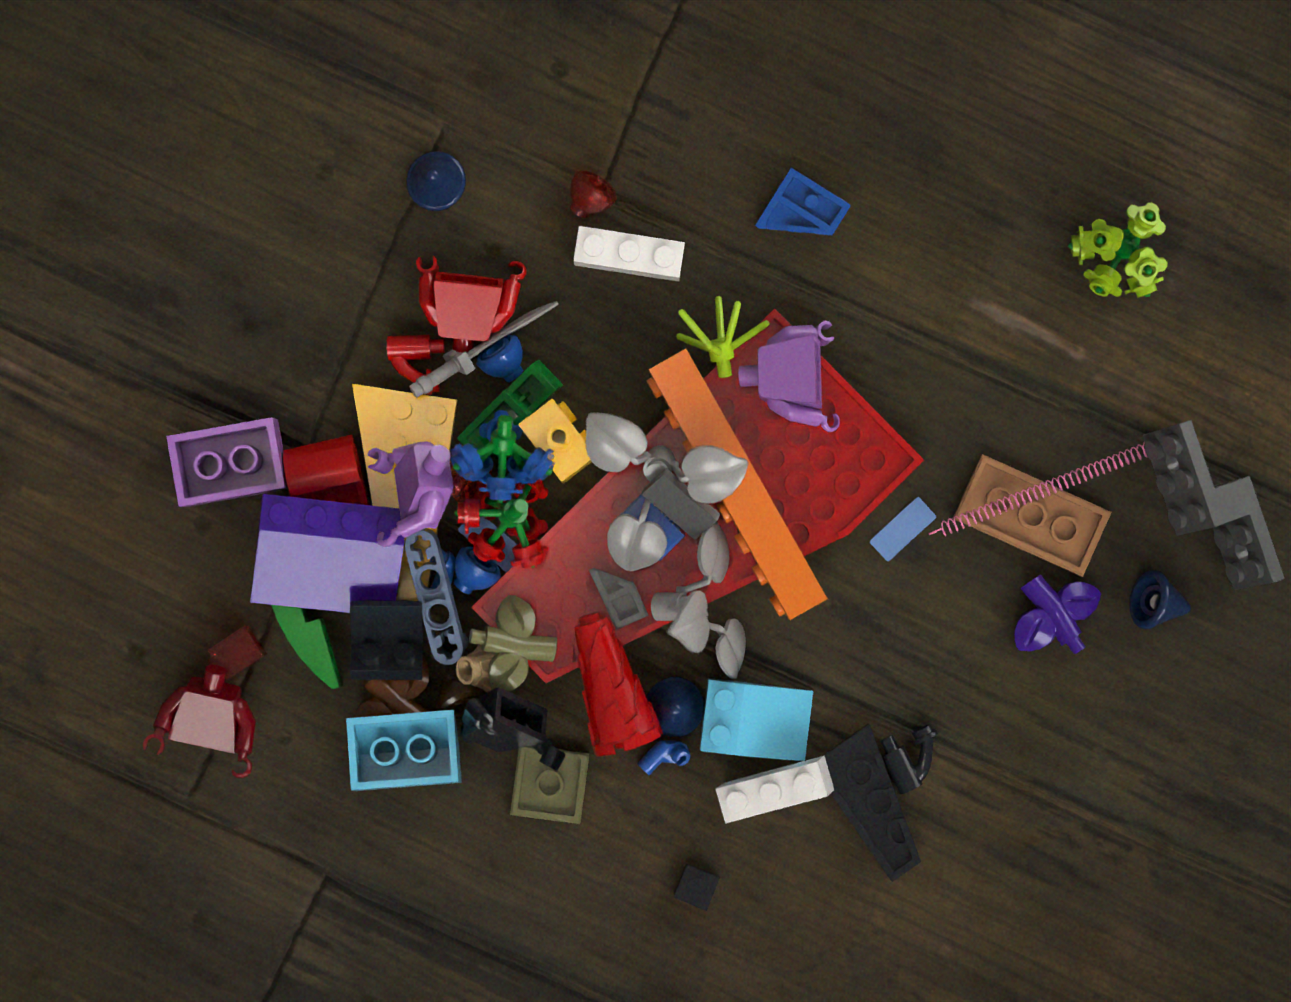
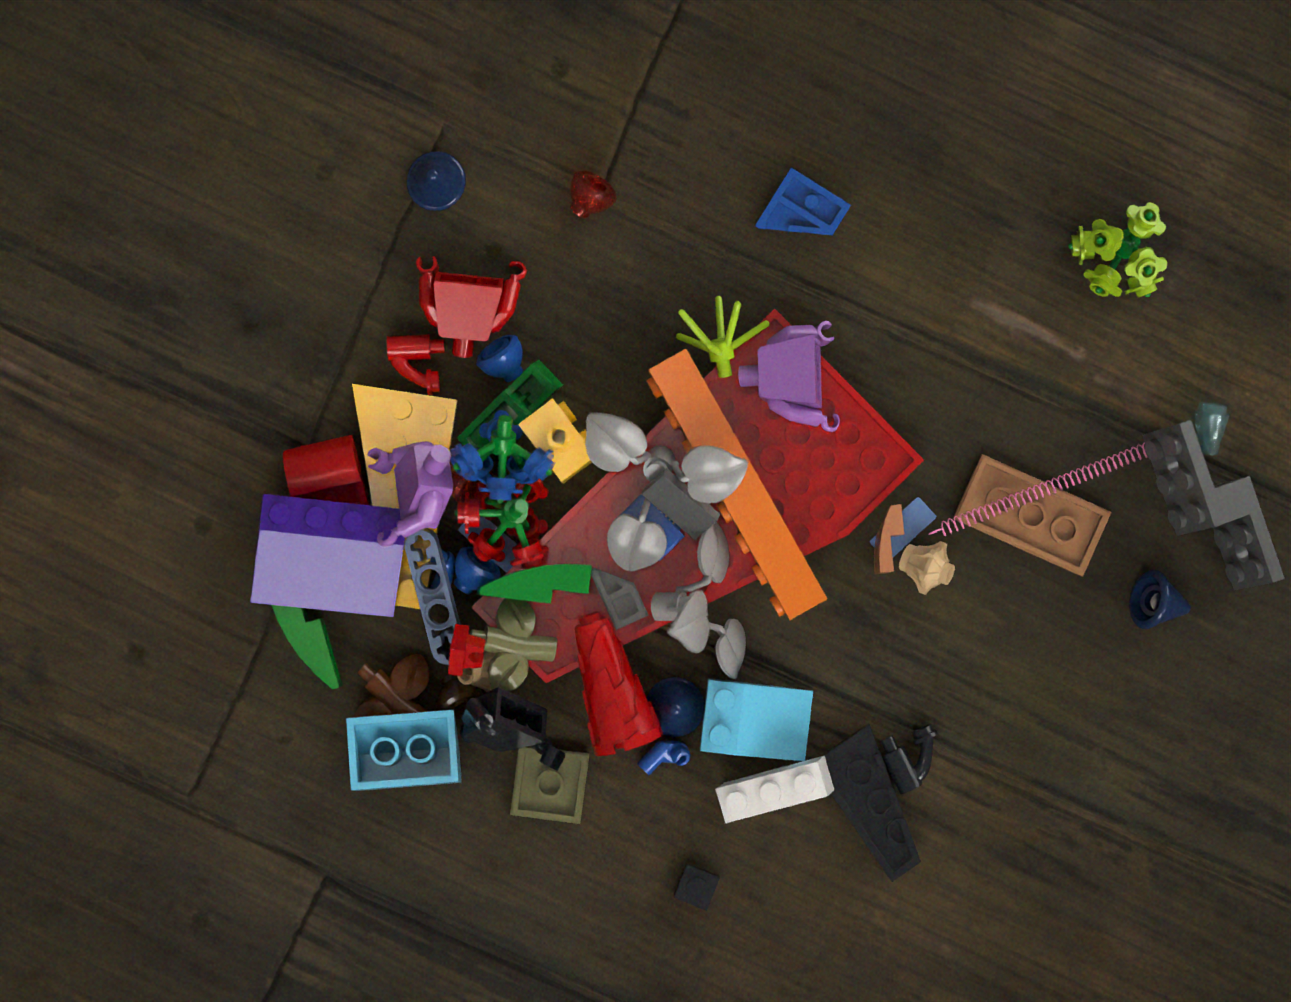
(208, 716): dark red torso -> none
(227, 462): medium lavender brick -> none
(237, 652): clear red brick -> none
(386, 640): black bracket -> none
(462, 362): light grey sword -> none
(465, 651): none -> red tile
(539, 582): none -> green slope
(628, 253): white brick -> none
(890, 527): none -> nougat slope
(927, 565): none -> tan rock
(1055, 614): dark purple plant -> none
(1210, 425): none -> clear light blue cone

